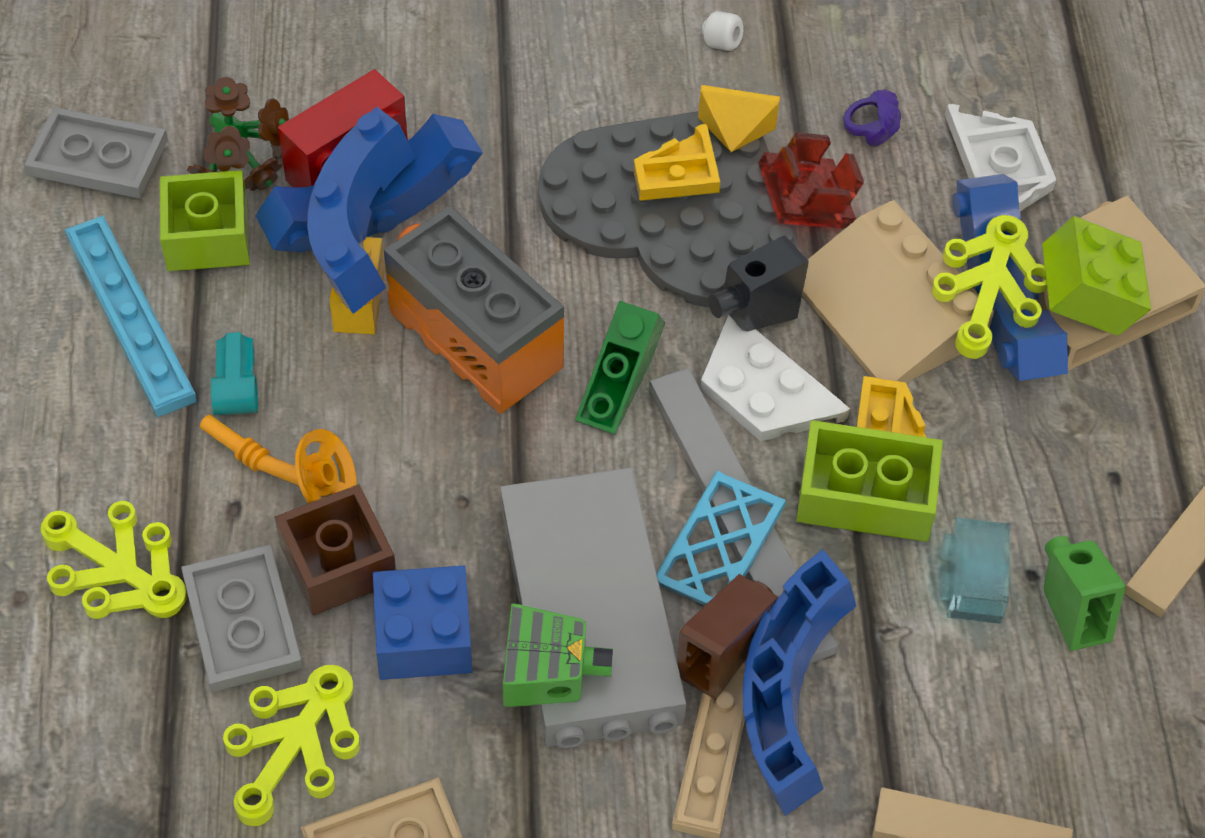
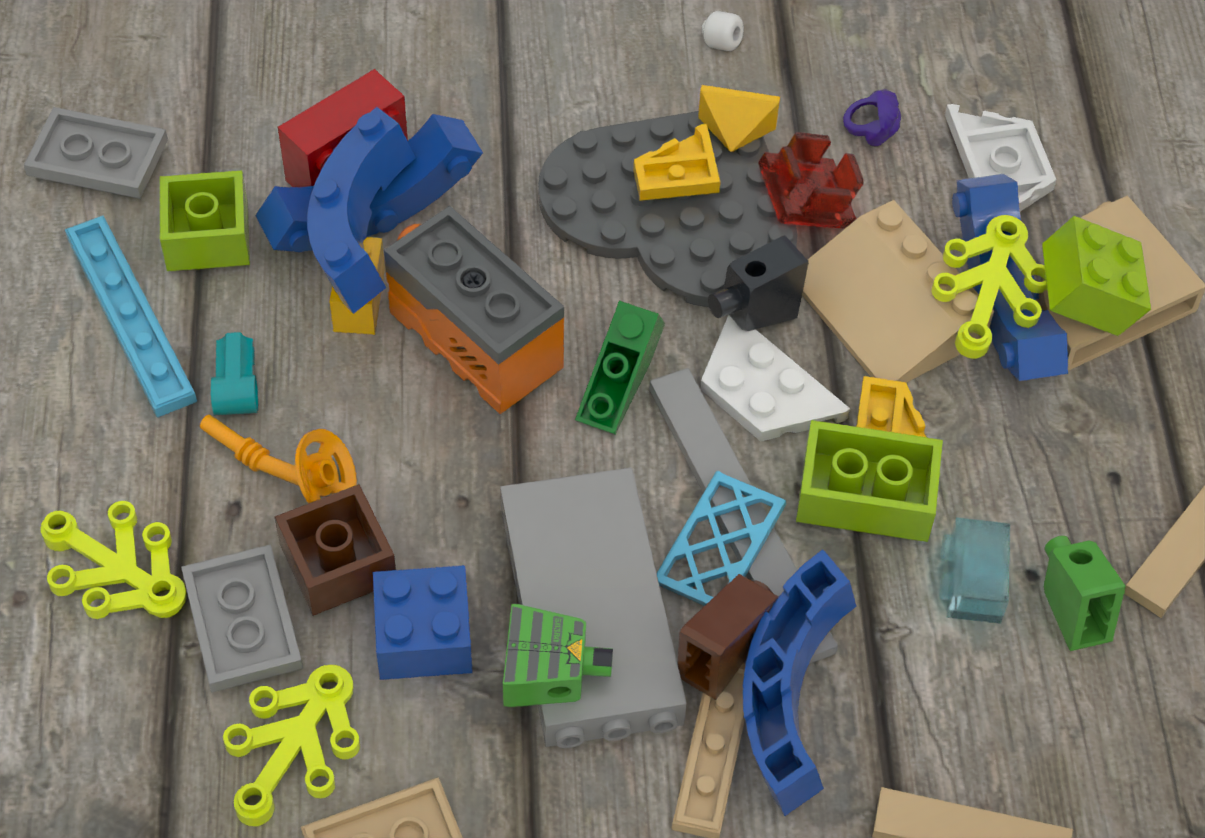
(229, 141): reddish brown plant -> none

